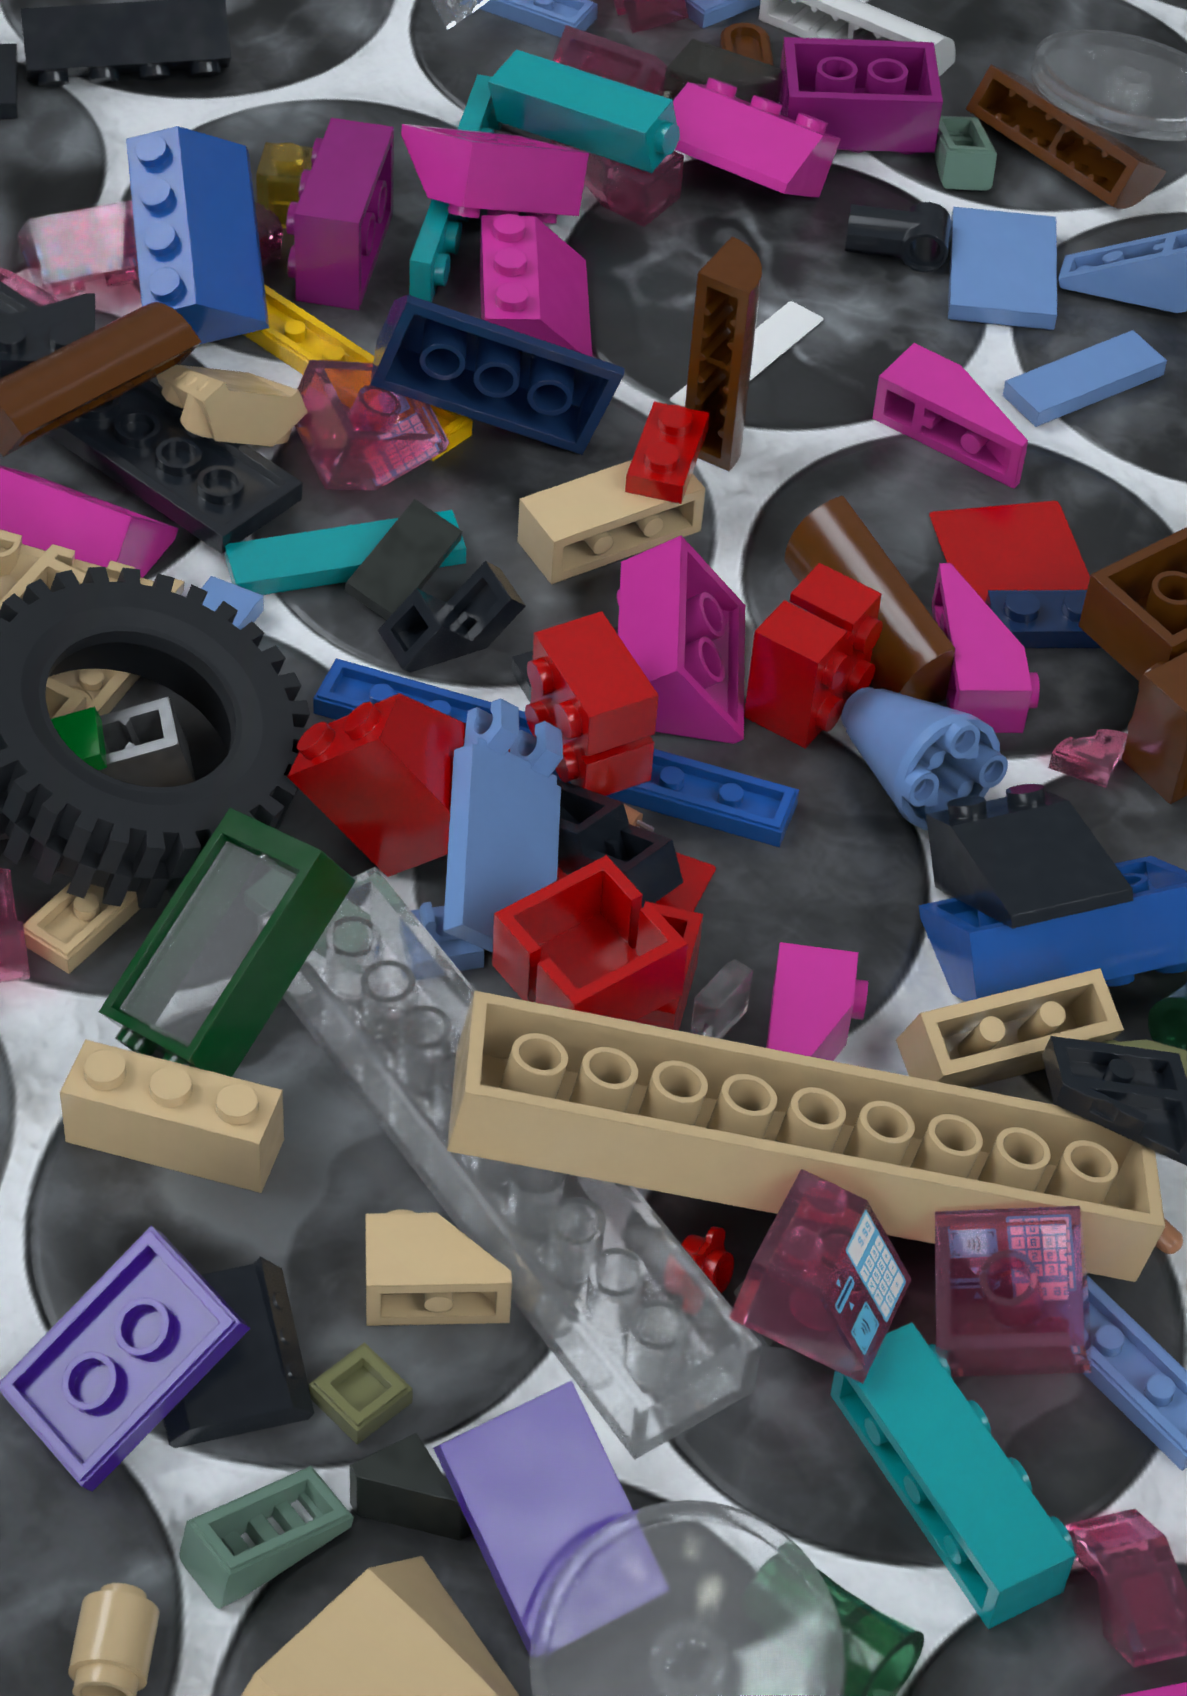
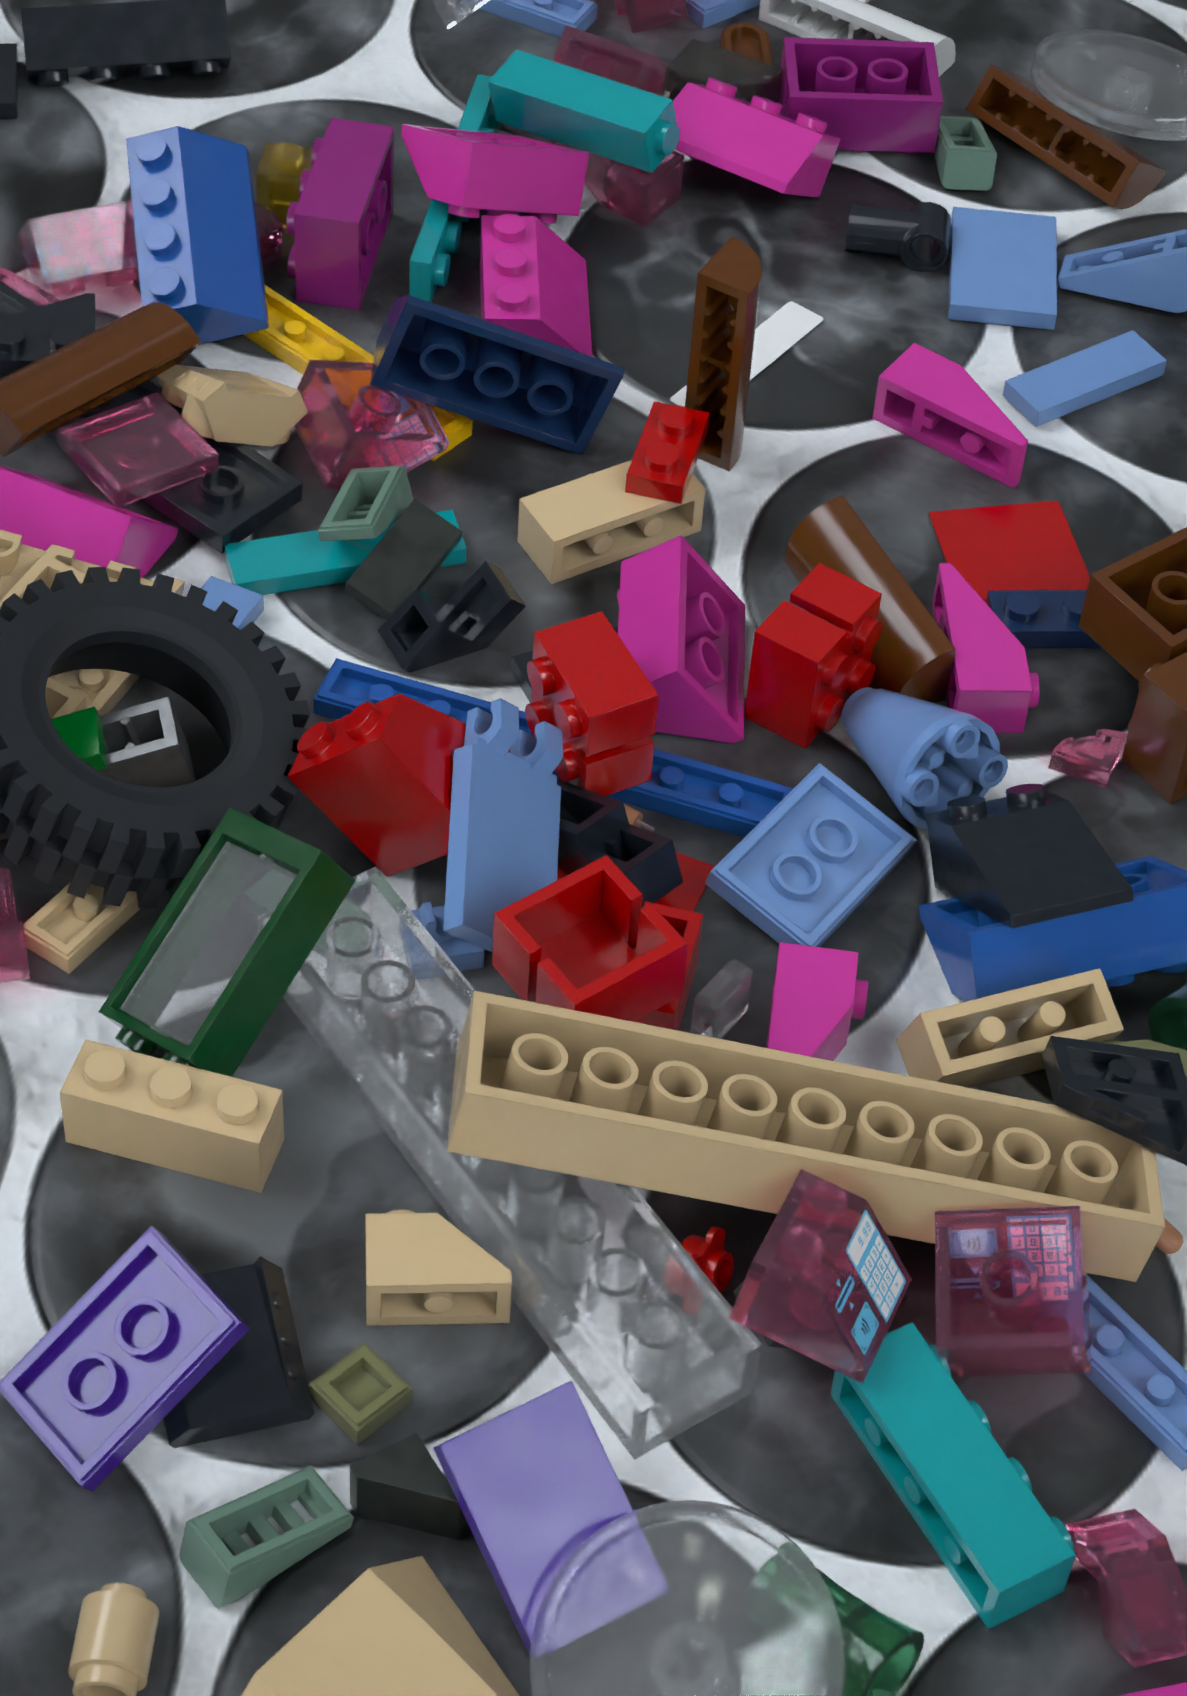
(137, 449): none -> clear pink tile
(367, 503): none -> sand green slope
(811, 861): none -> medium blue tile

